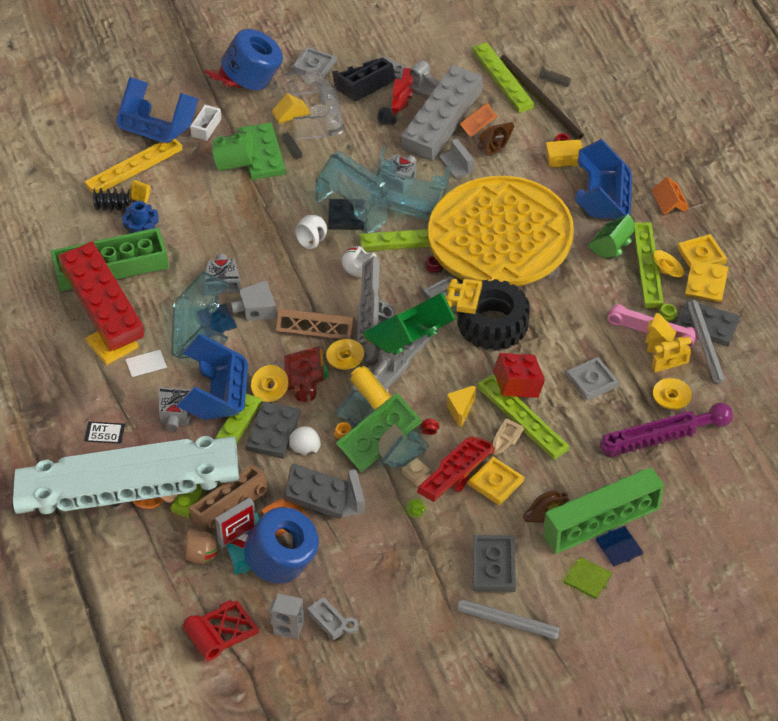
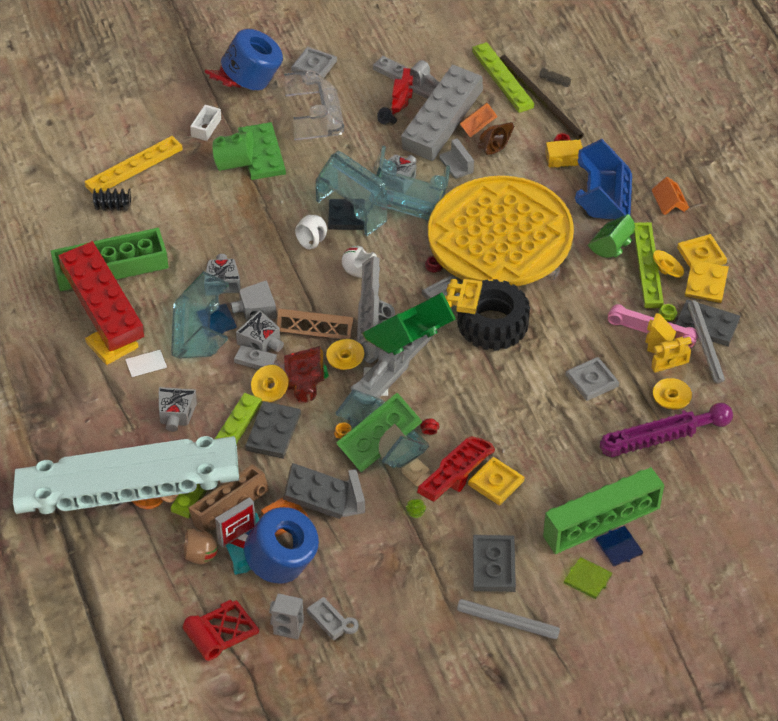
(104, 432): sticker -> none
(136, 118): blue windscreen -> none
(140, 191): yellow tile -> none
(140, 217): blue plant -> none
(228, 380): blue windscreen -> none
(253, 357): none -> light grey plate
(260, 334): none -> light grey torso
(288, 108): yellow slope -> none
(291, 145): clear smoke axle -> none
(304, 440): white hair -> none
(364, 80): black wedge -> none
(369, 387): yellow piece -> none
(394, 240): lime plate -> none
(460, 403): yellow slope -> none
(506, 435): tan plate -> none
(518, 375): red brick -> none
(523, 415): lime plate -> none
(543, 503): reddish brown hat -> none

